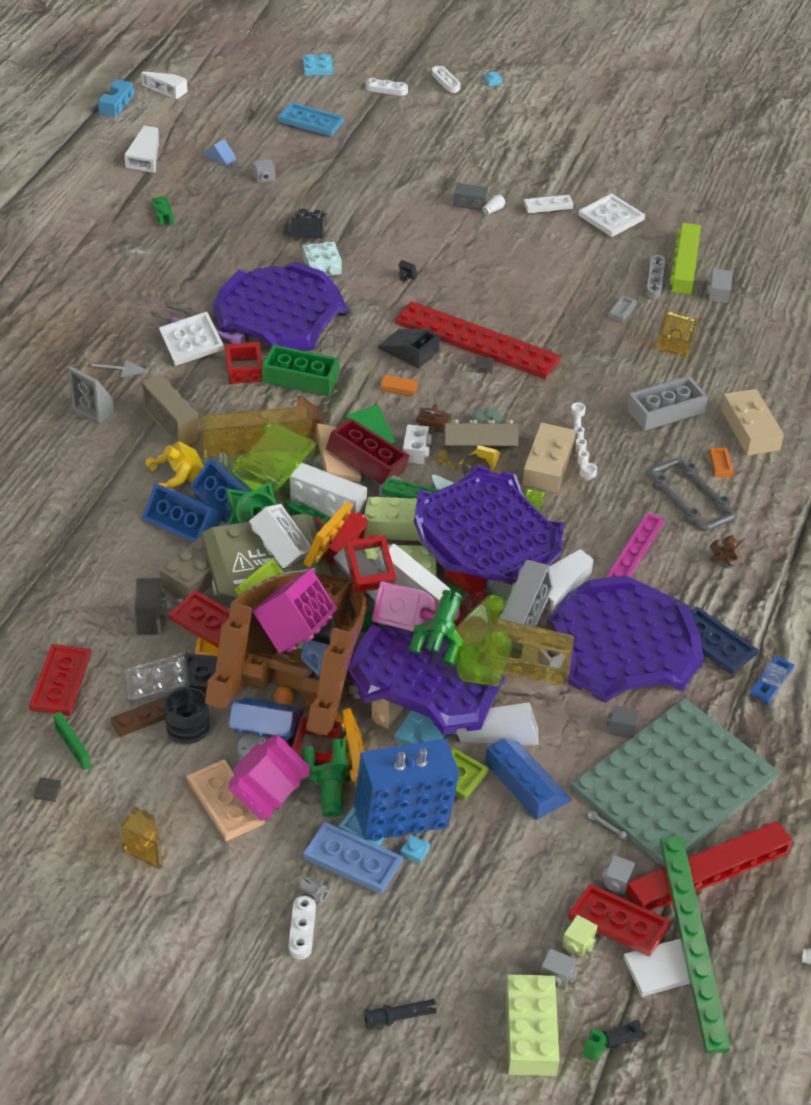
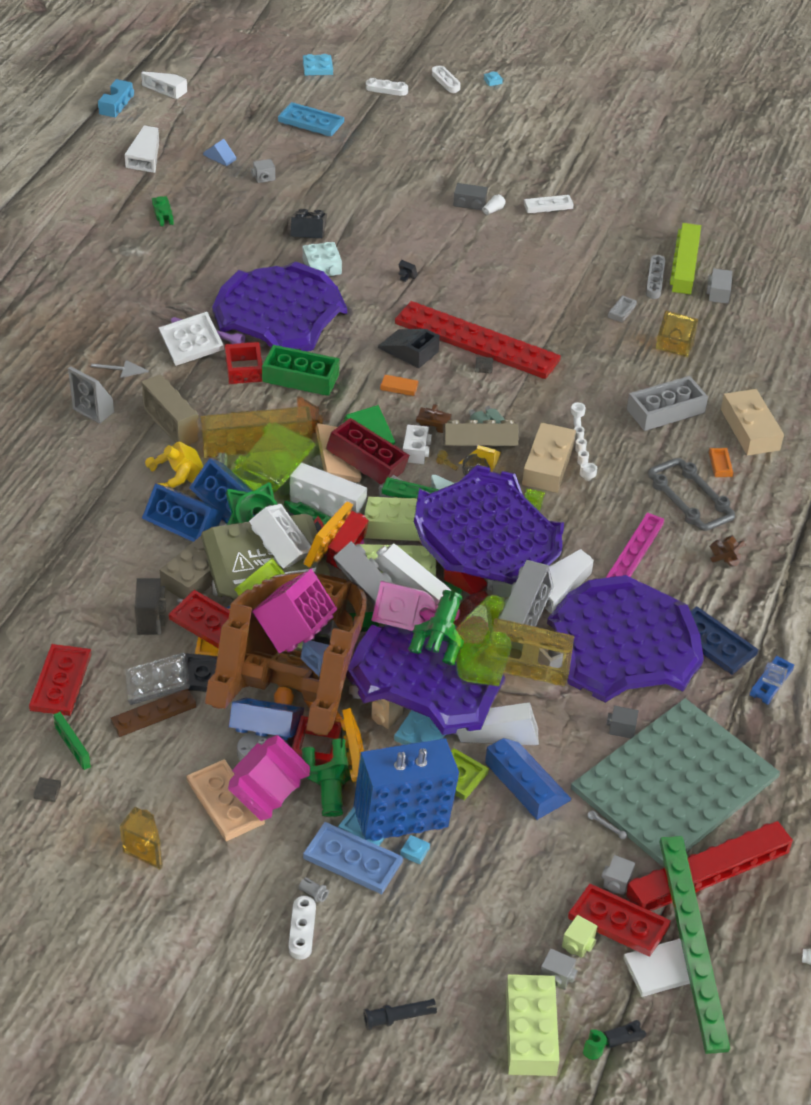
(186, 715): black wheel -> none
(370, 582): red window -> none
(611, 215): white plate -> none

